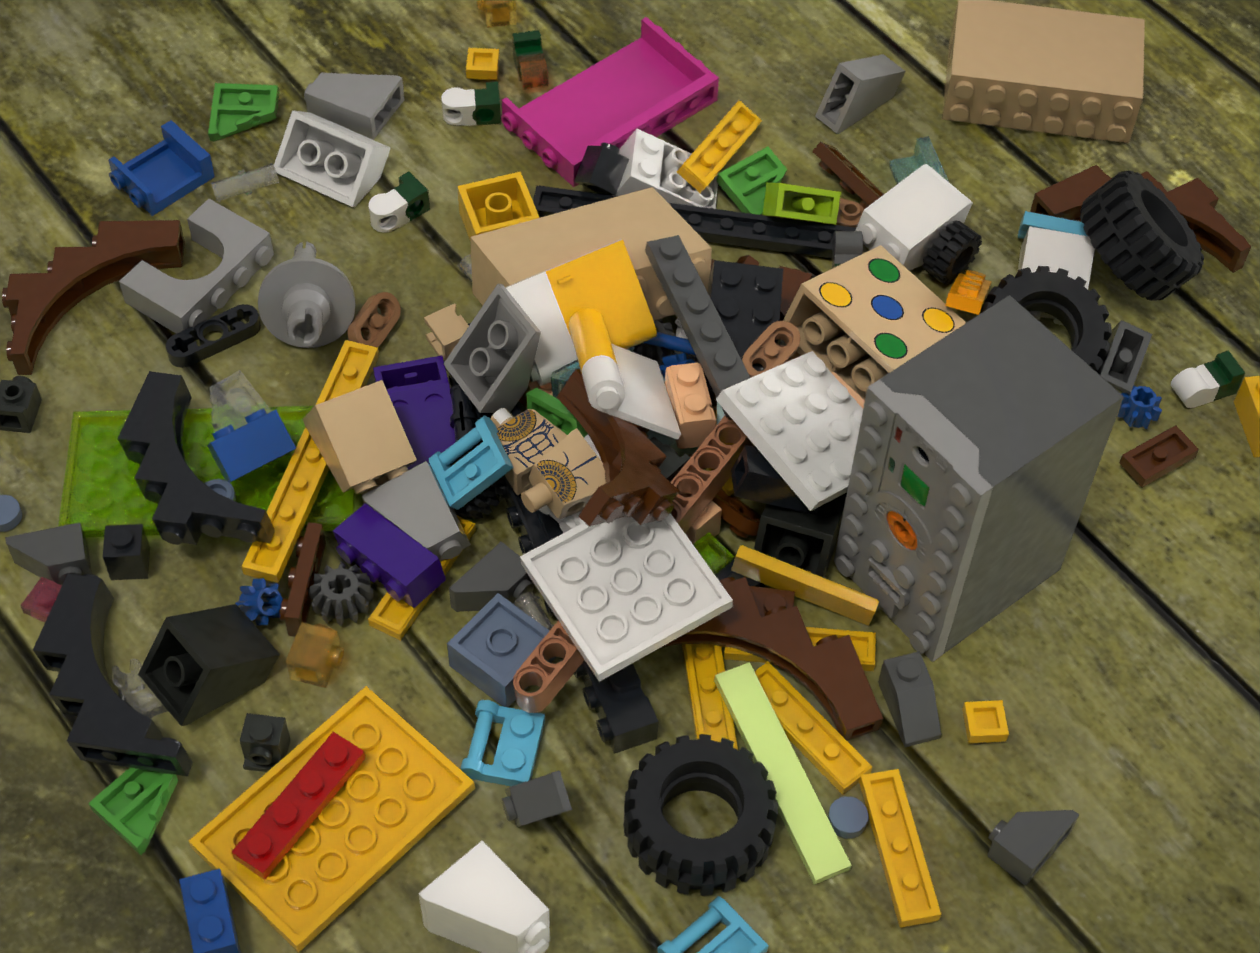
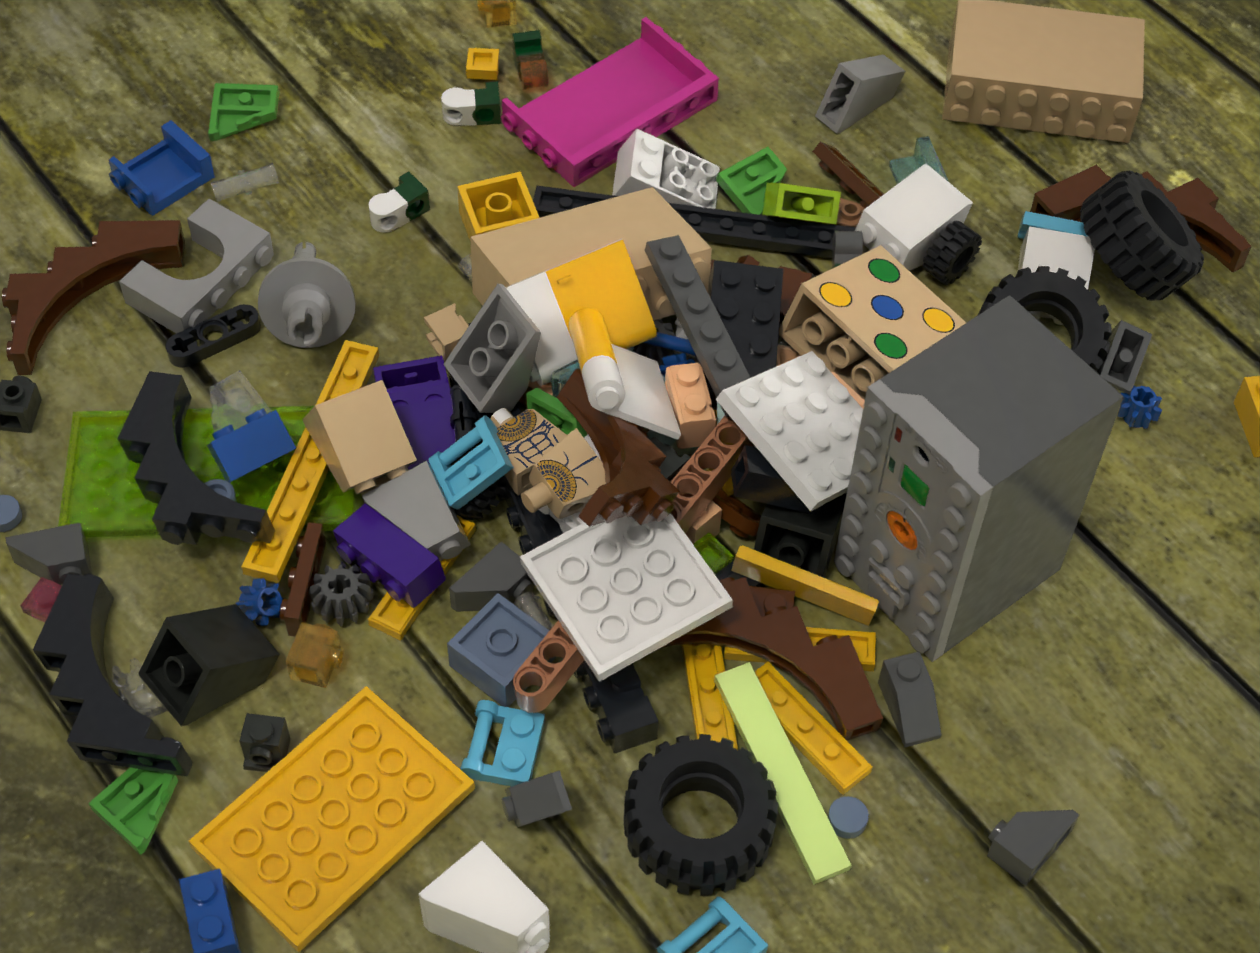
(126, 552): black brick -> none
(298, 805): red plate -> none
(330, 158): white slope -> none
(355, 100): light grey slope -> none
(373, 325): medium nougat plate -> none
(602, 169): black brick -> none
(719, 146): yellow tile -> none
(767, 352): medium nougat plate -> none
(899, 848): yellow plate -> none
(968, 292): light orange plate -> none
(985, 721): yellow plate -> none
(1158, 456): reddish brown plate -> none
(1209, 381): leg -> none

